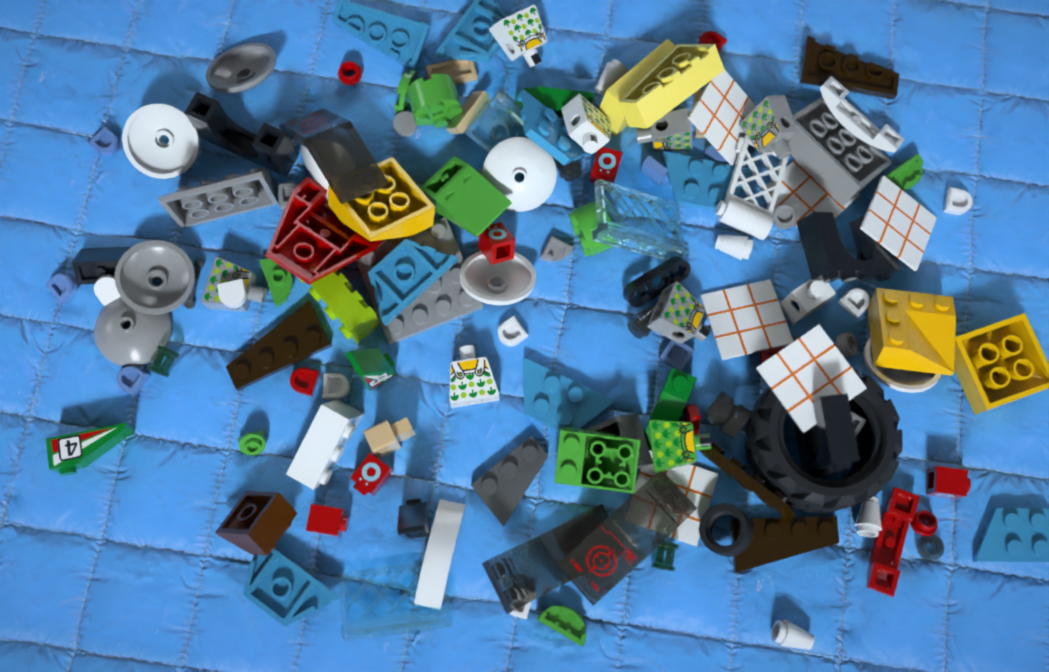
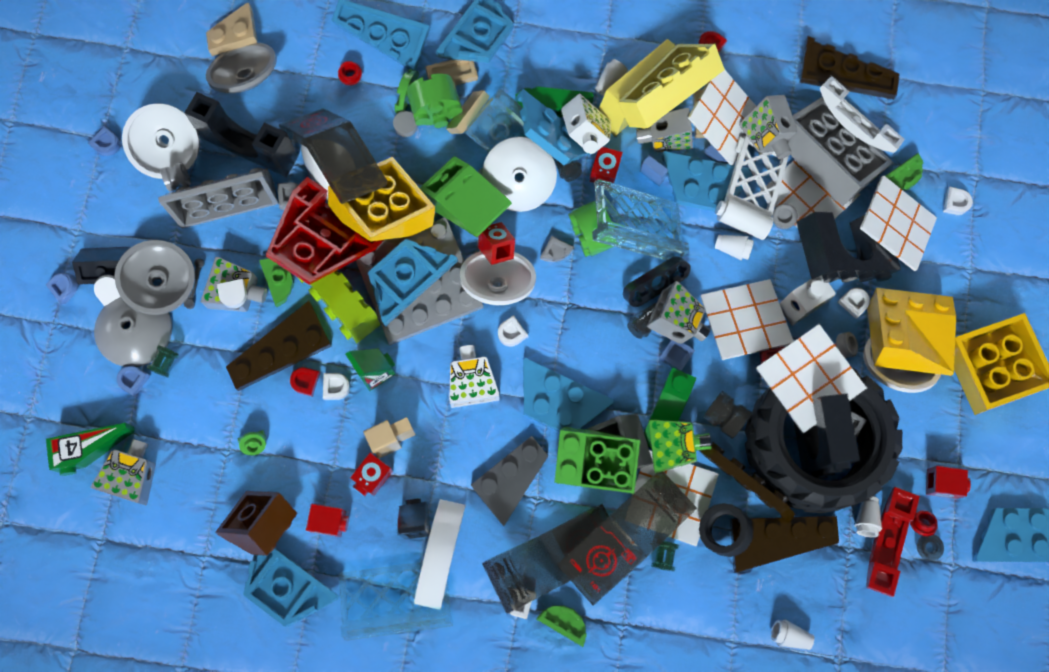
(127, 474): none -> light grey torso
(175, 177): none -> light grey wheel
(233, 32): none -> tan wing
(324, 443): white wedge -> none
(521, 35): white torso -> none
(692, 415): red tile -> none

